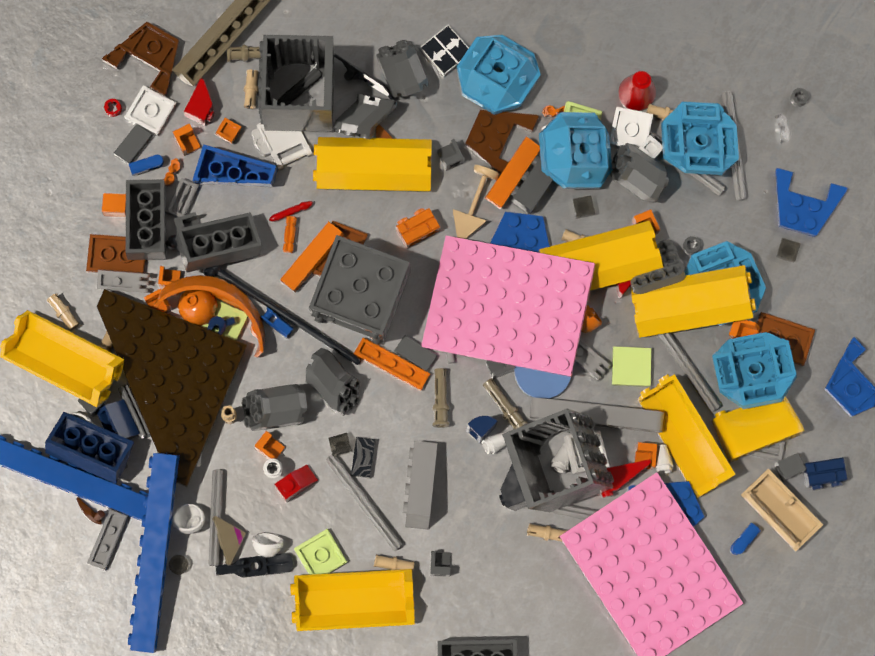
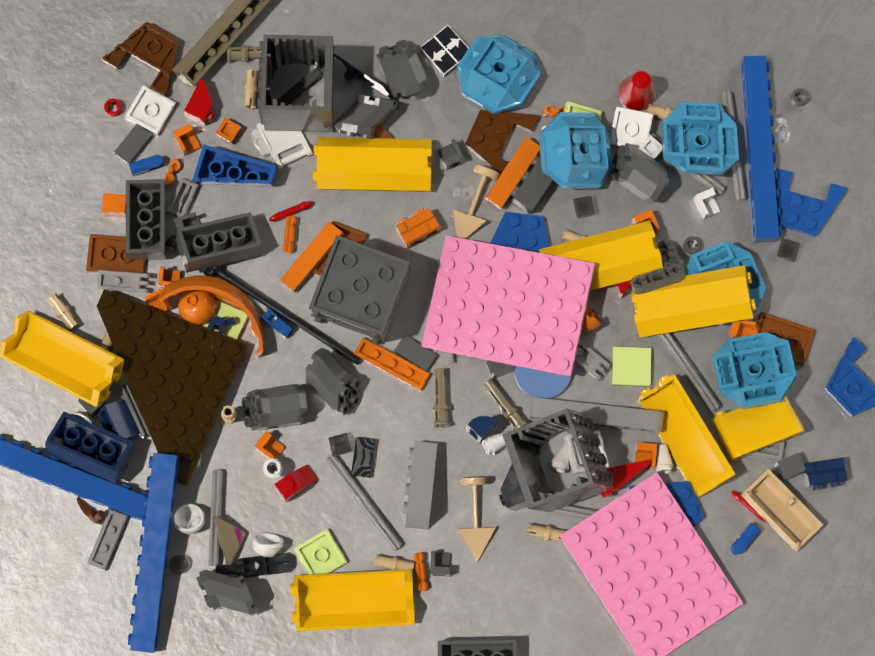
(226, 592): none -> dark grey brick
(420, 570): none -> orange axle
(476, 537): none -> tan piece
(706, 203): none -> white panel
(737, 496): none -> red piece
(760, 149): none -> blue brick

